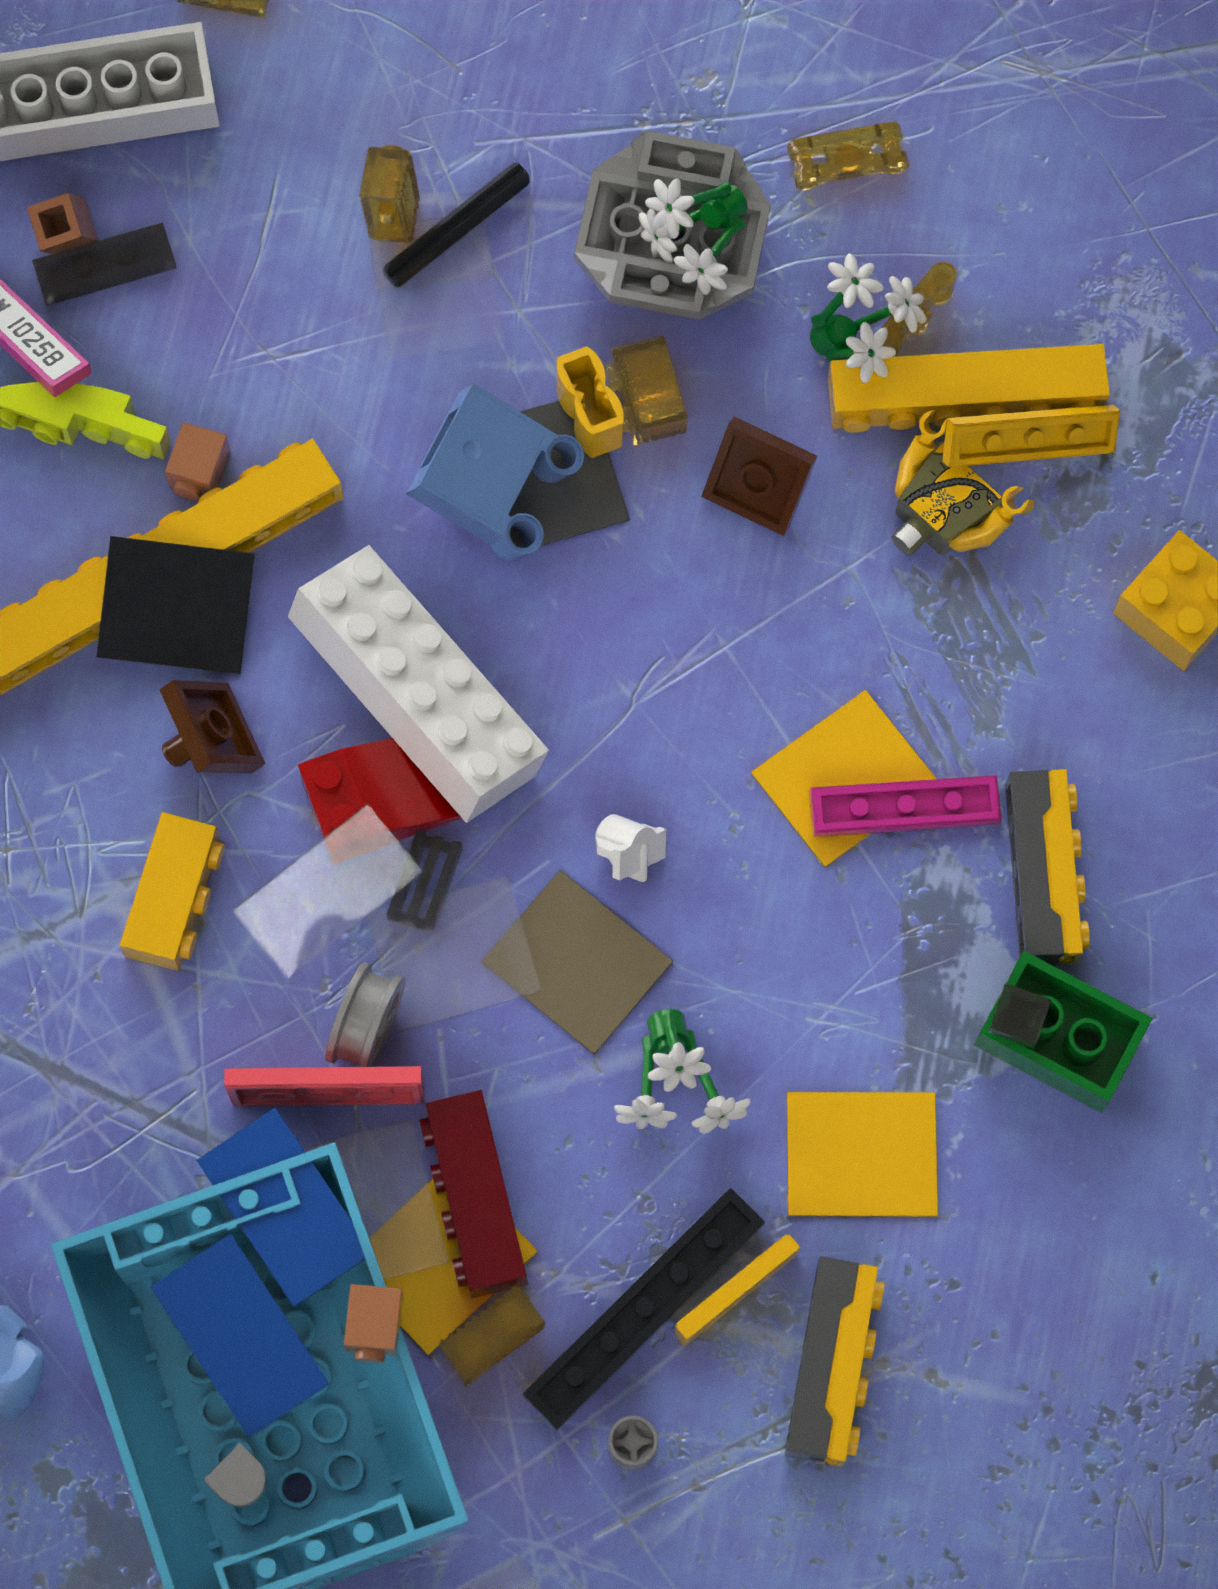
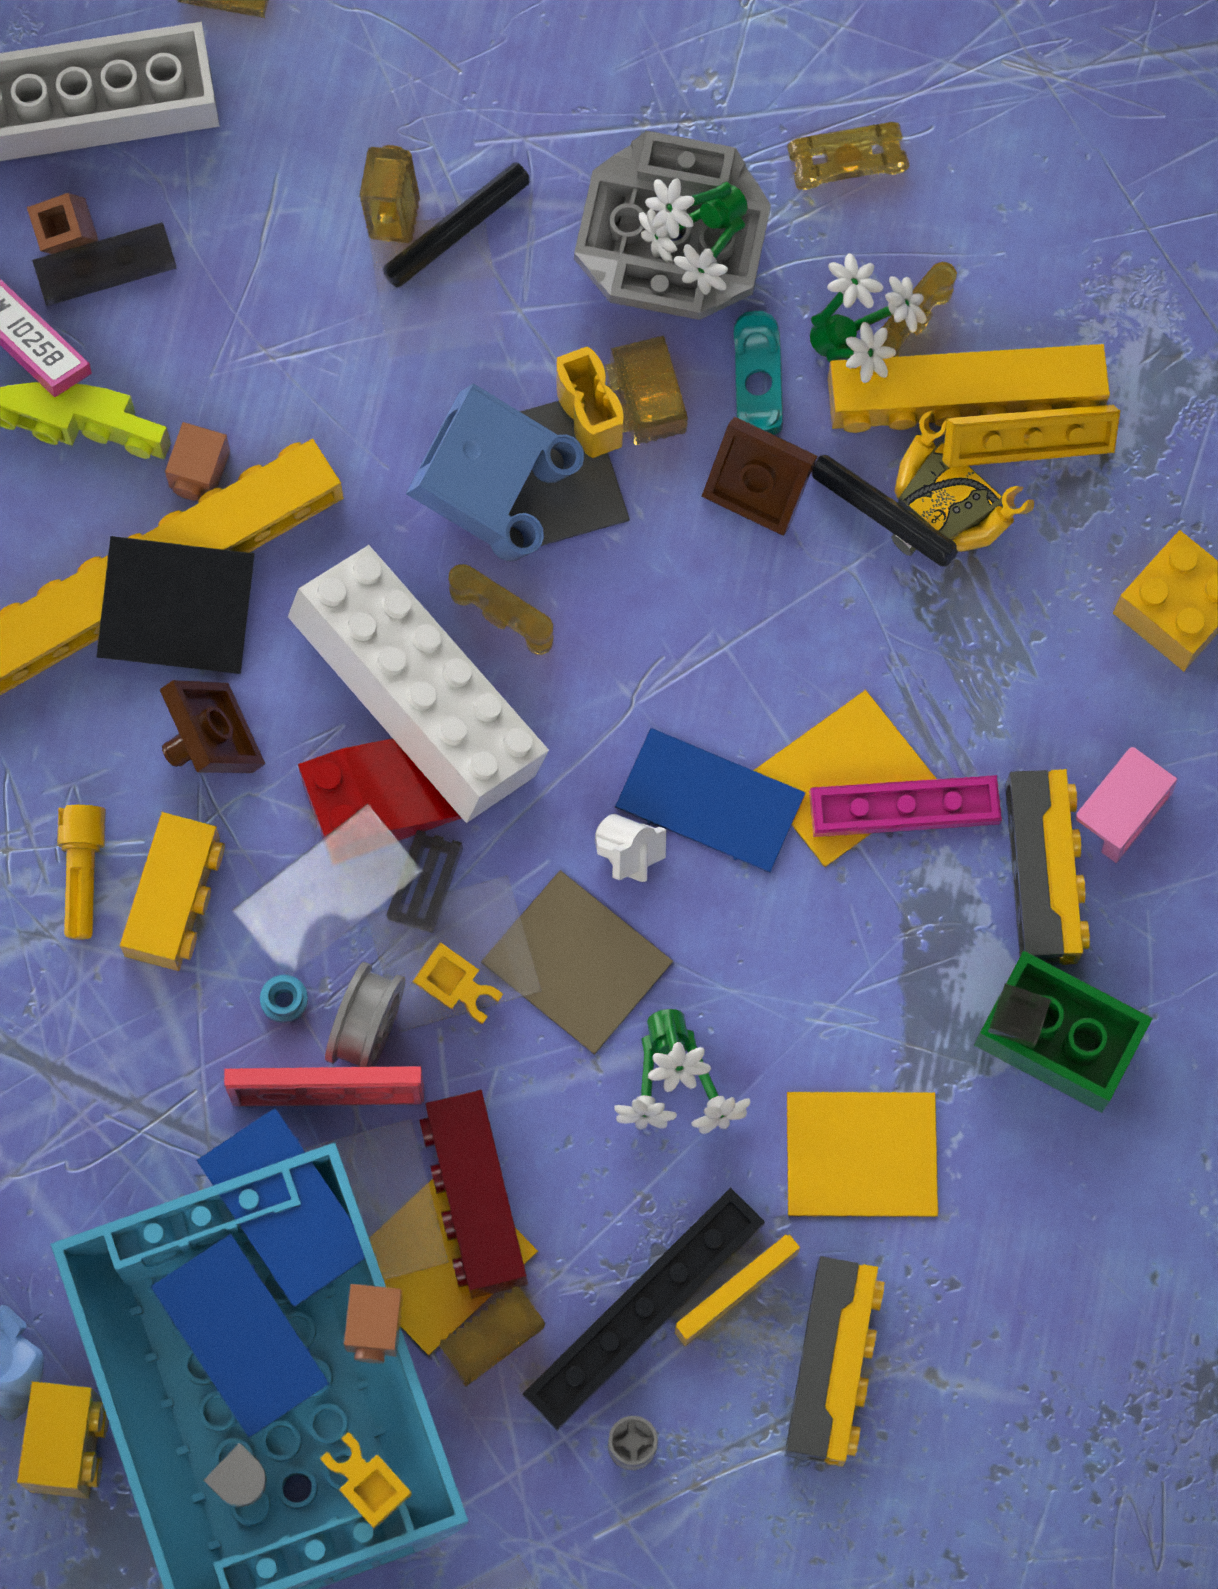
(62, 1440): none -> yellow brick
(80, 836): none -> yellow piece
(276, 986): none -> medium azure plate
(370, 1486): none -> yellow plate
(450, 979): none -> yellow plate
(501, 607): none -> clear yellow plate
(710, 800): none -> blue window
(758, 351): none -> teal piece
(884, 510): none -> black axle
(1126, 802): none -> bright pink panel

